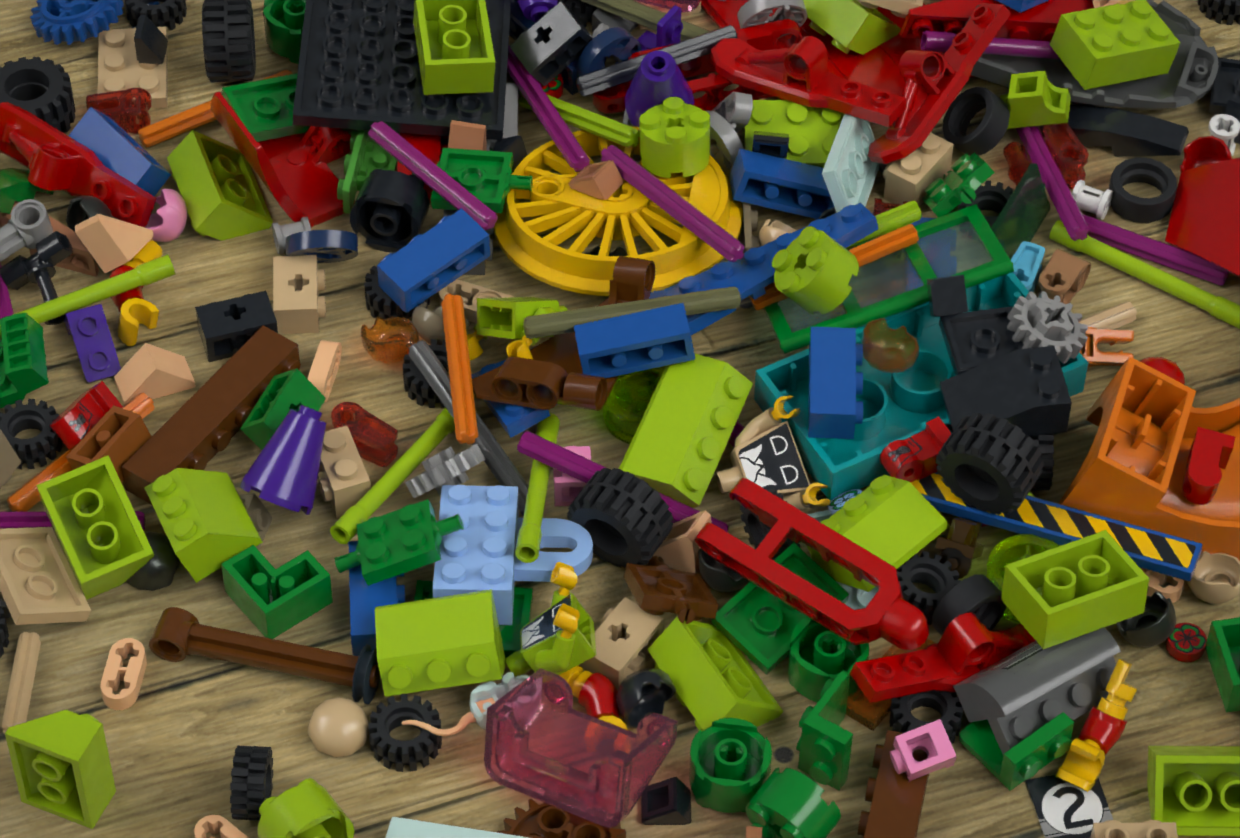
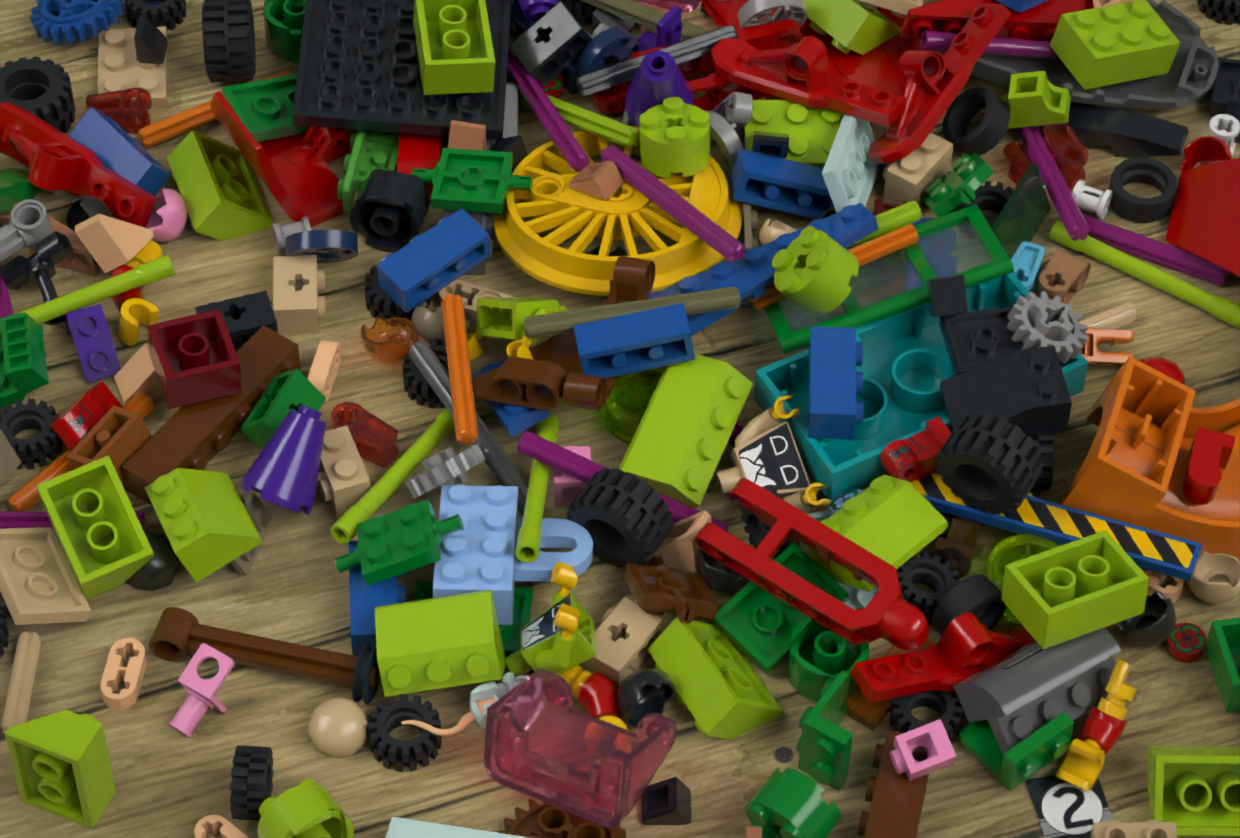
(194, 358): none -> dark red brick
(200, 691): none -> bright pink bracket
(278, 596): green brick -> none
(432, 174): magenta axle -> none
(728, 764): green brick -> none
(888, 348): clear orange hair -> none

